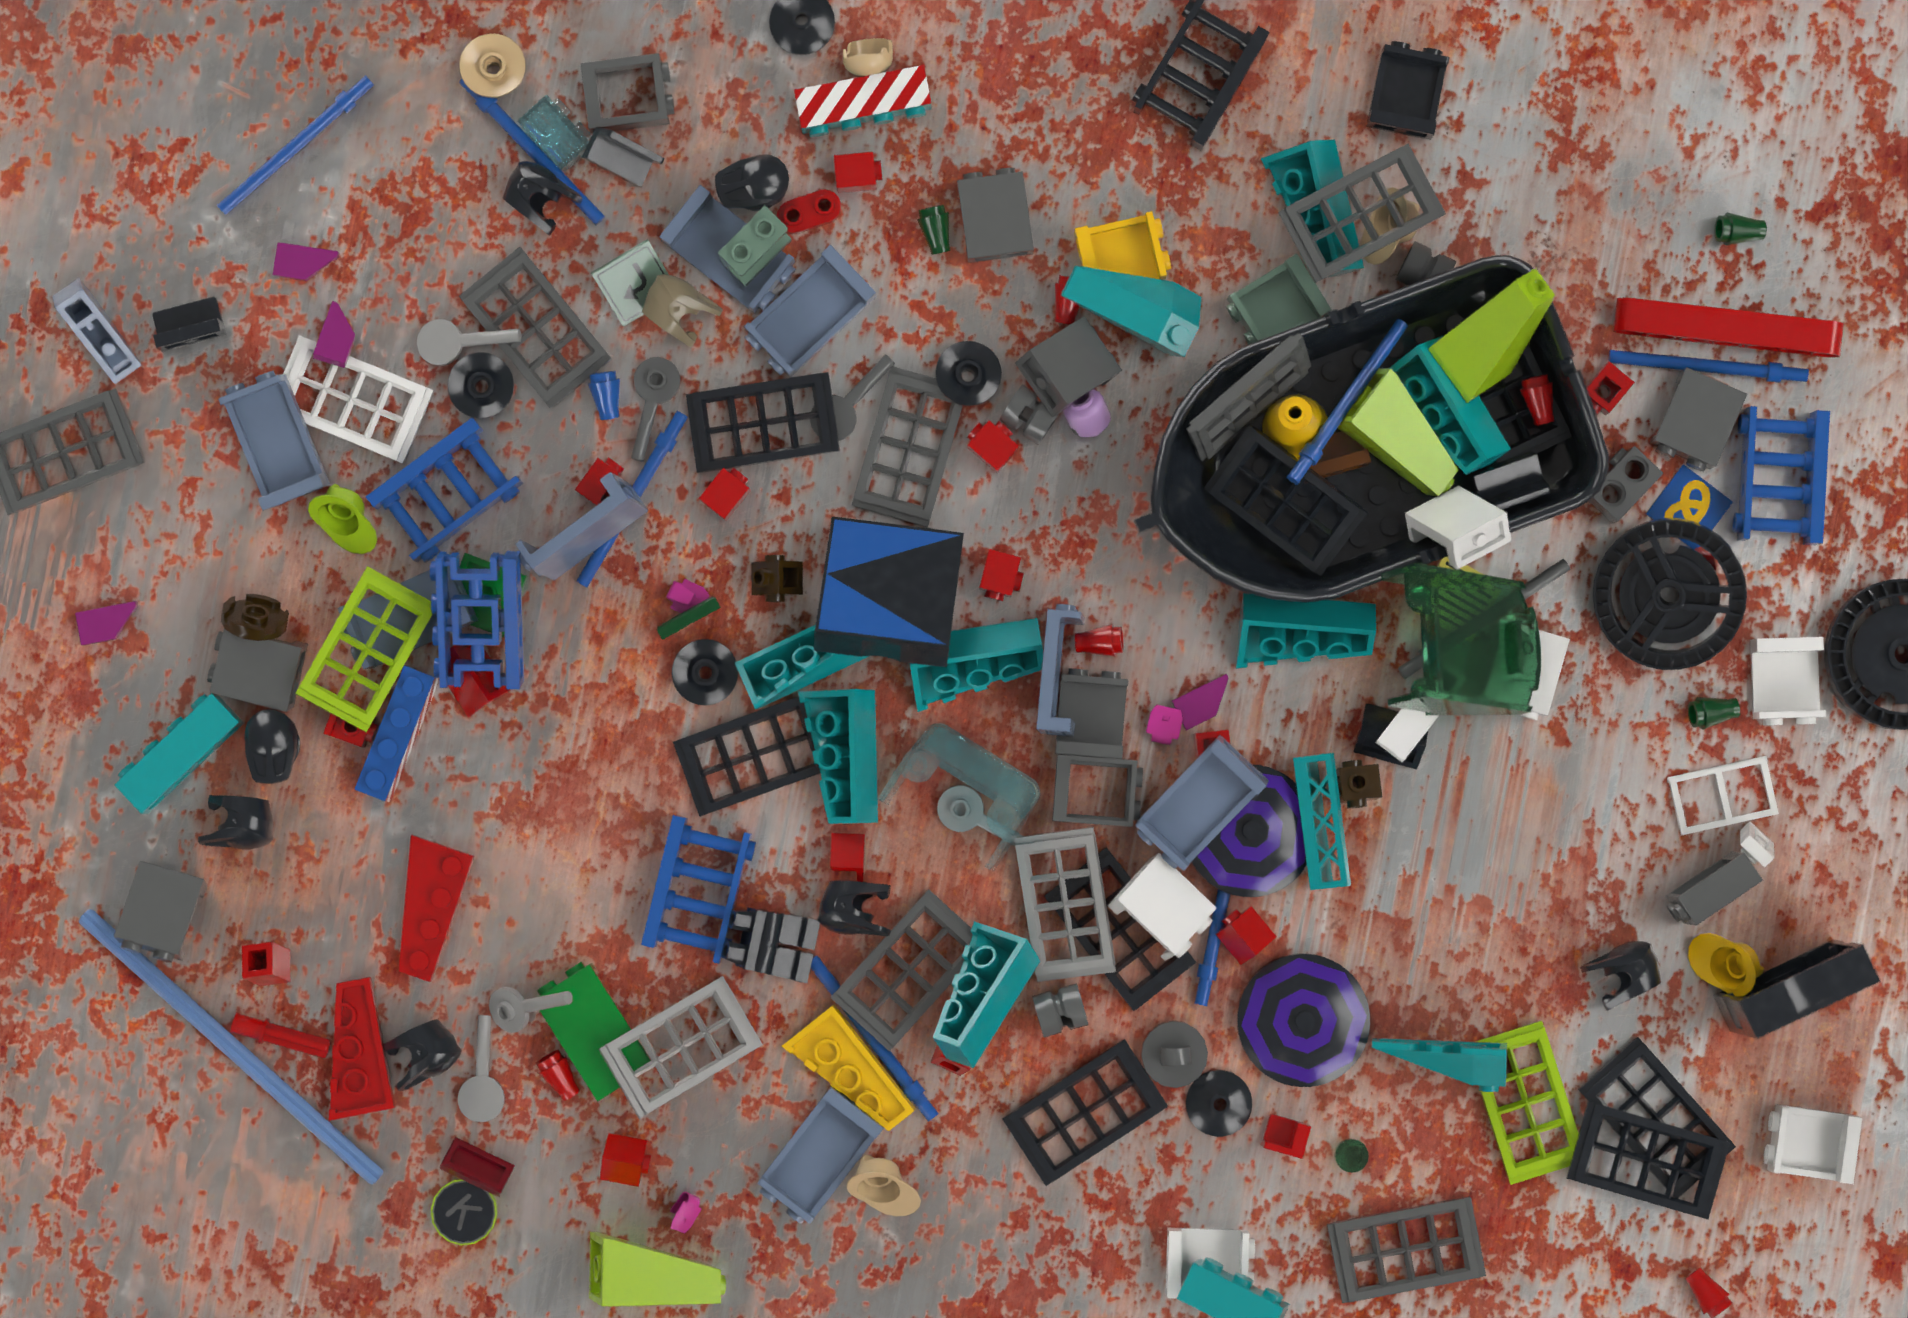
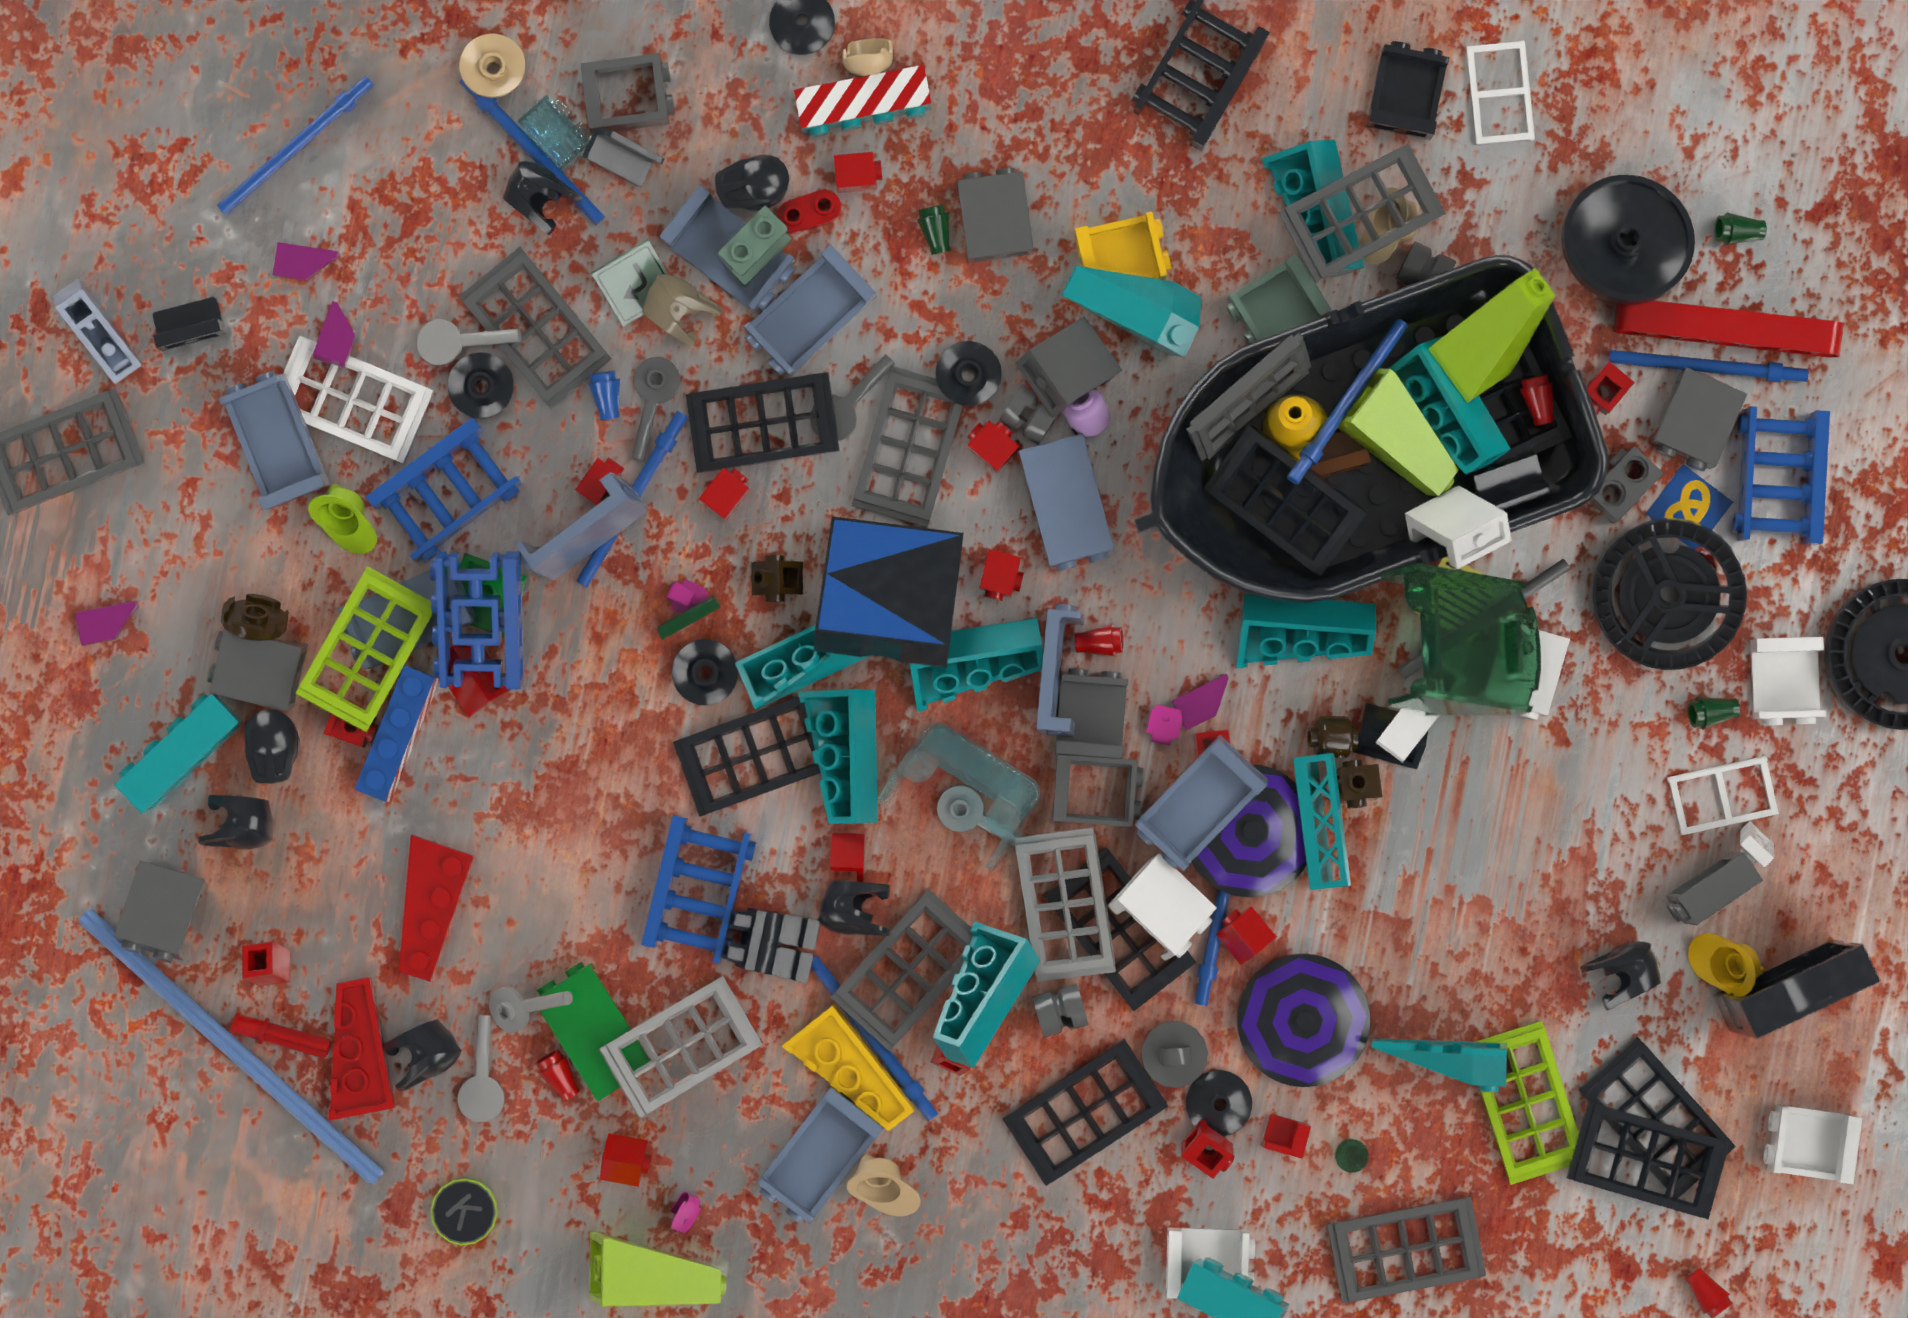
(477, 1167): dark red tile -> none
(1065, 309): red cone -> none
(1066, 502): none -> sand blue panel
(1208, 1161): none -> red brick
(1333, 735): none -> dark brown head
(1476, 95): none -> white window
(1628, 239): none -> black dish

